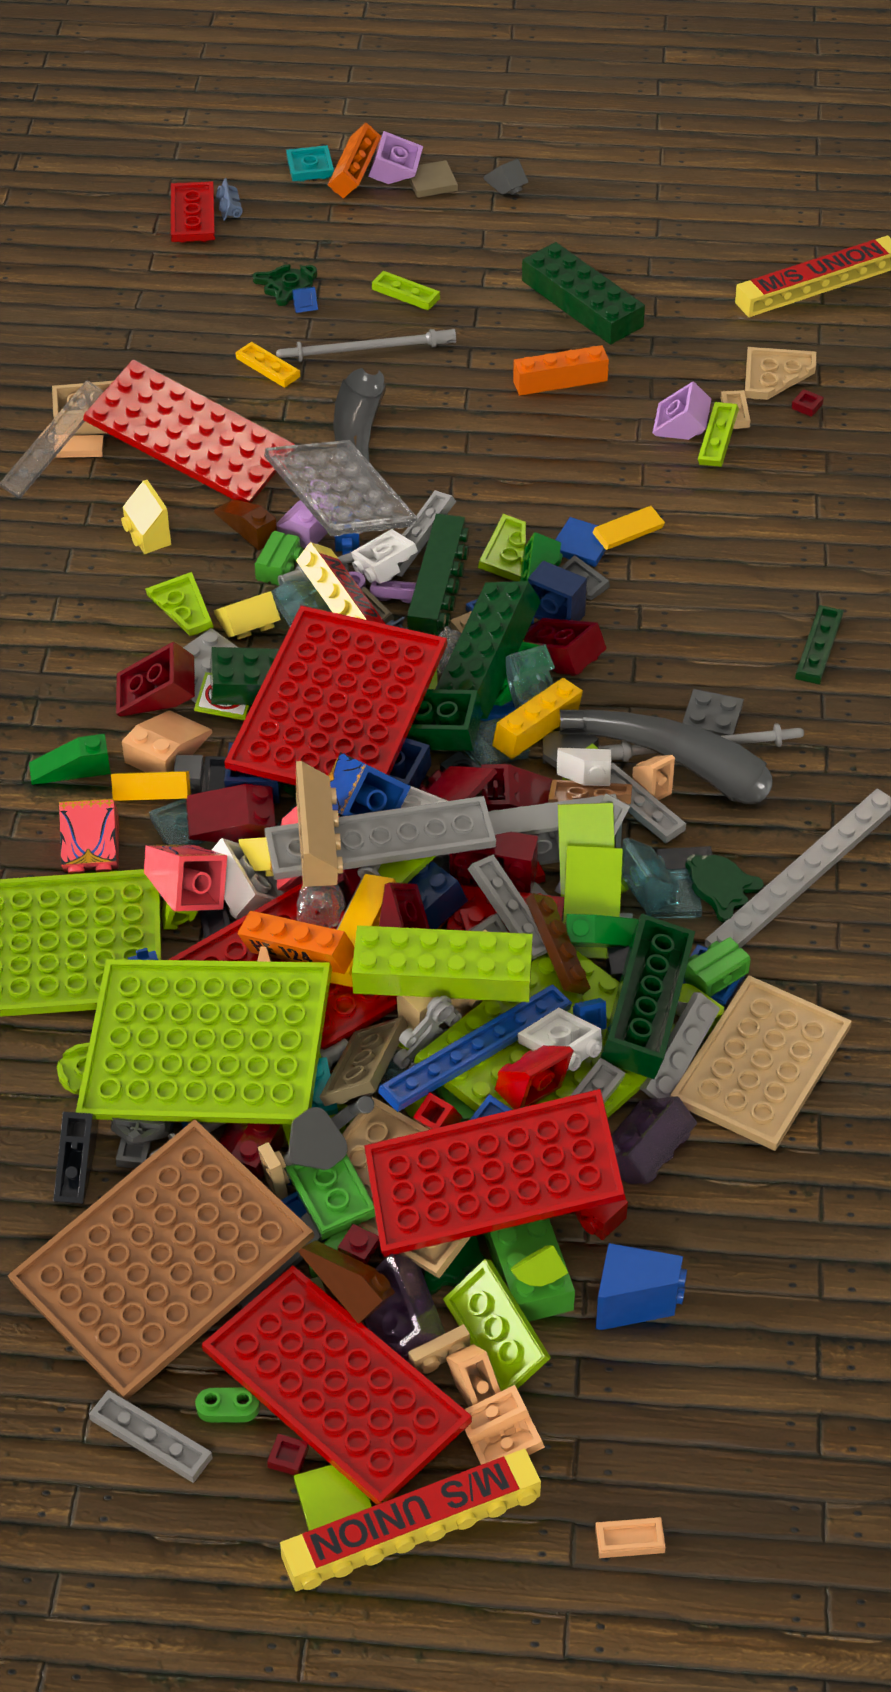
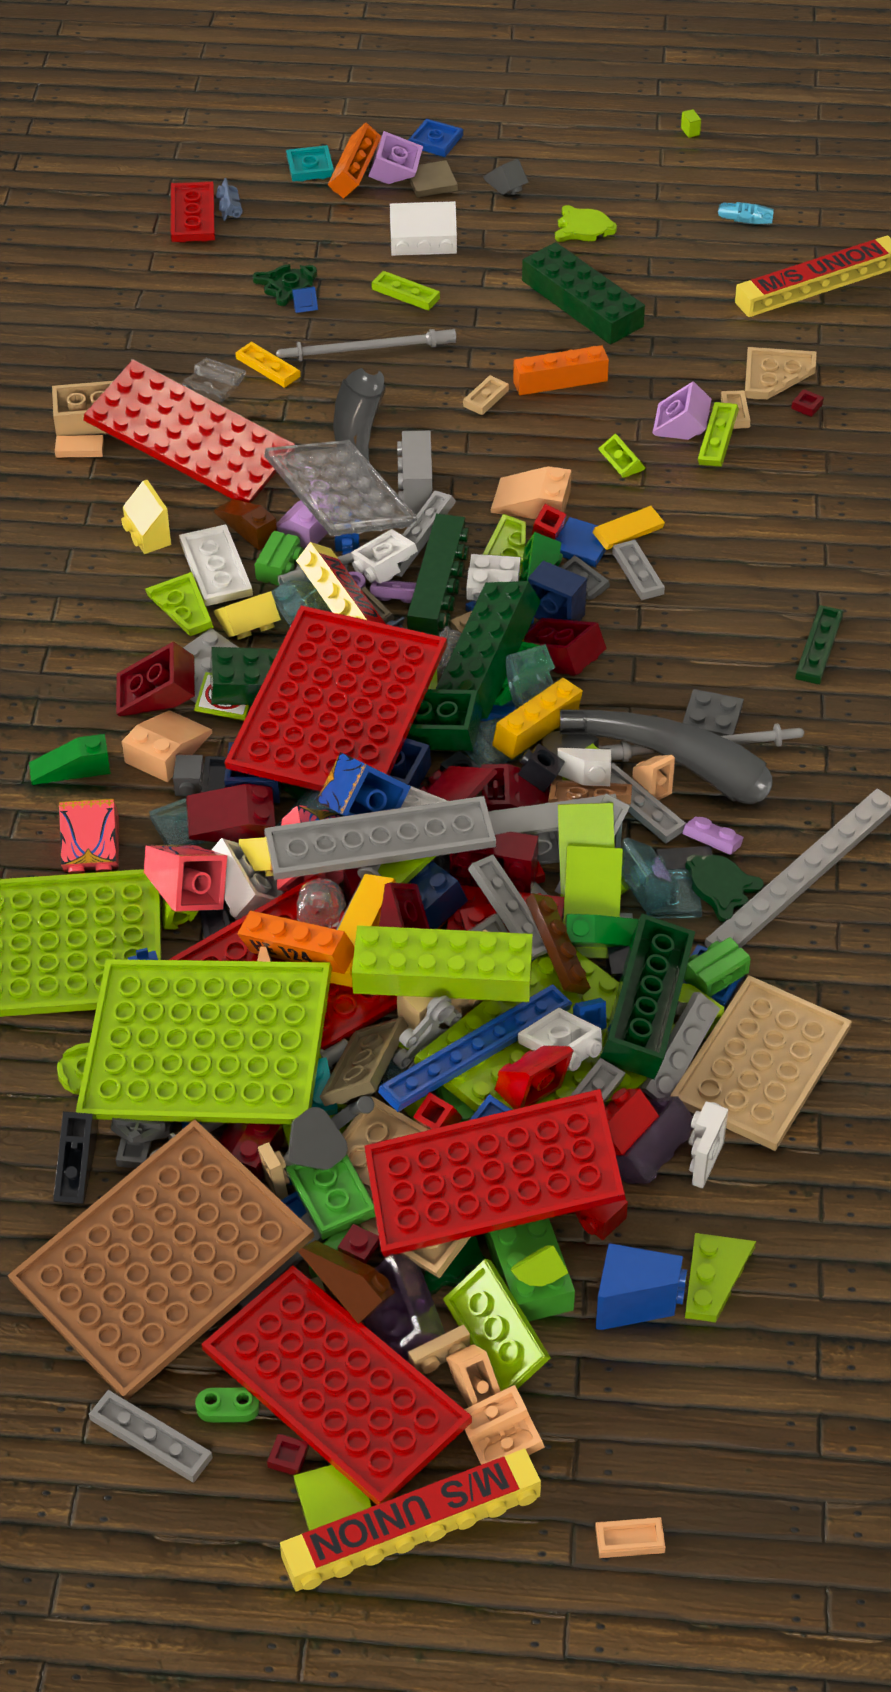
(50, 441): clear tile -> none
(150, 785): yellow tile -> none
(214, 379): none -> clear slope
(215, 565): none -> white plate
(317, 826): tan slope -> none
(415, 469): none -> light grey brick
(423, 228): none -> white slope
(436, 137): none -> blue tile
(485, 395): none -> tan plate
(490, 569): none -> white plate
(528, 492): none -> light nougat slope
(540, 767): none -> black brick
(549, 522): none -> red brick
(583, 224): none -> lime tile
(621, 457): none -> lime slope
(629, 1117): none -> red slope
(638, 569): none -> light grey plate
(691, 123): none -> lime piece
(706, 1140): none -> white plate
(713, 835): none -> lavender plate
(713, 1273): none -> lime wing
(746, 213): none -> medium azure hinge

